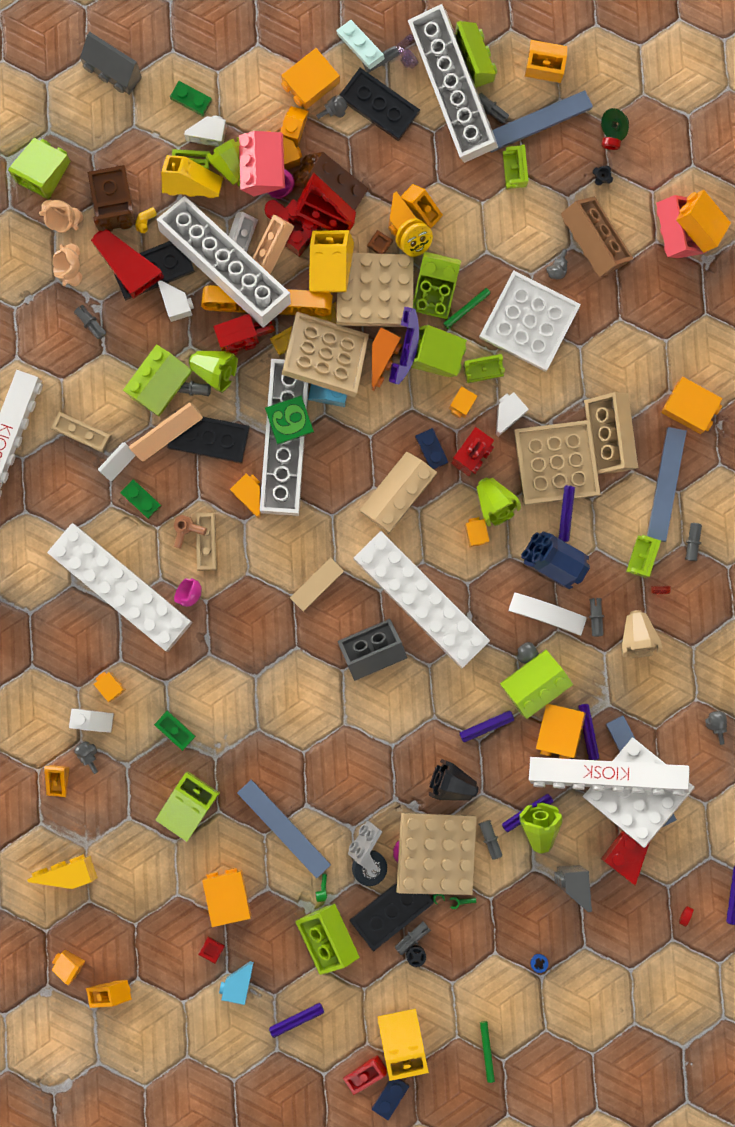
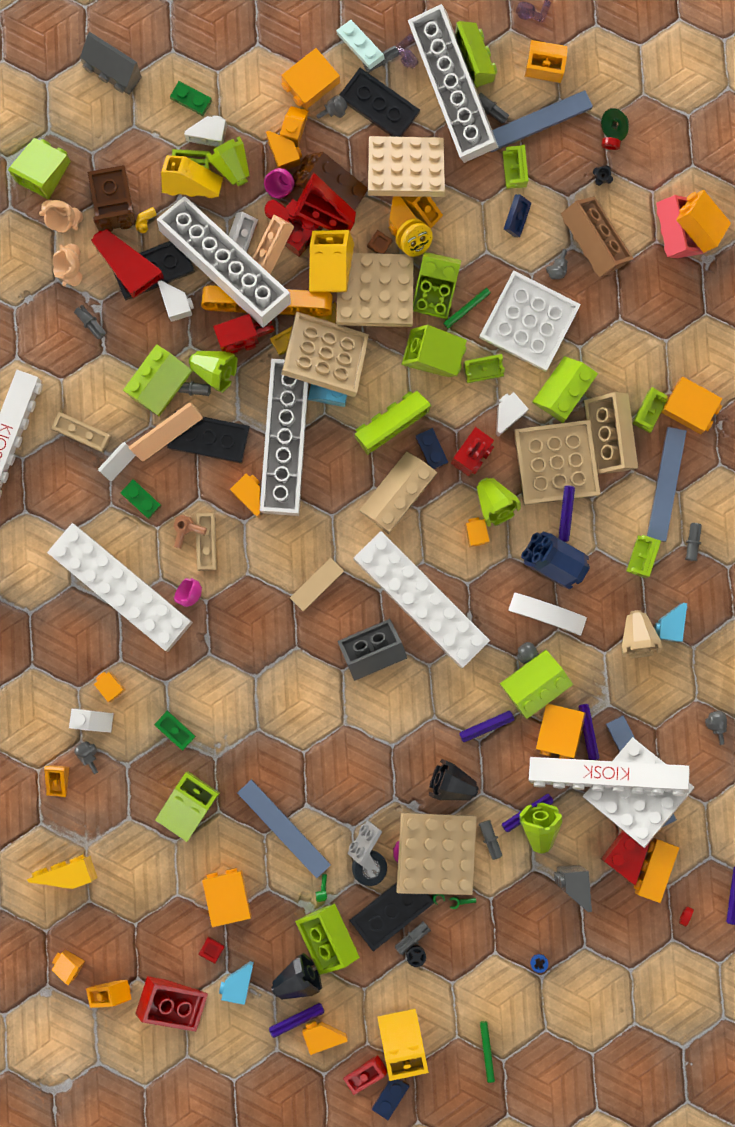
(170, 1004): none -> red slope
(261, 162): coral slope -> none
(289, 420): green tile -> none
(297, 979): none -> black cone
(322, 1036): none -> light orange slope
(383, 349): orange slope -> none
(392, 422): none -> lime slope
(406, 166): none -> tan plate
(410, 346): dark purple slope -> none
(462, 403): light orange brick -> none
(517, 215): none -> dark blue plate
(526, 11): none -> plate
(565, 388): none -> lime slope
(596, 617): dark grey axle -> none
(650, 410): none -> lime hinge
(656, 870): none -> light orange brick
(660, 589): clear red tile -> none
(672, 624): none -> medium azure slope

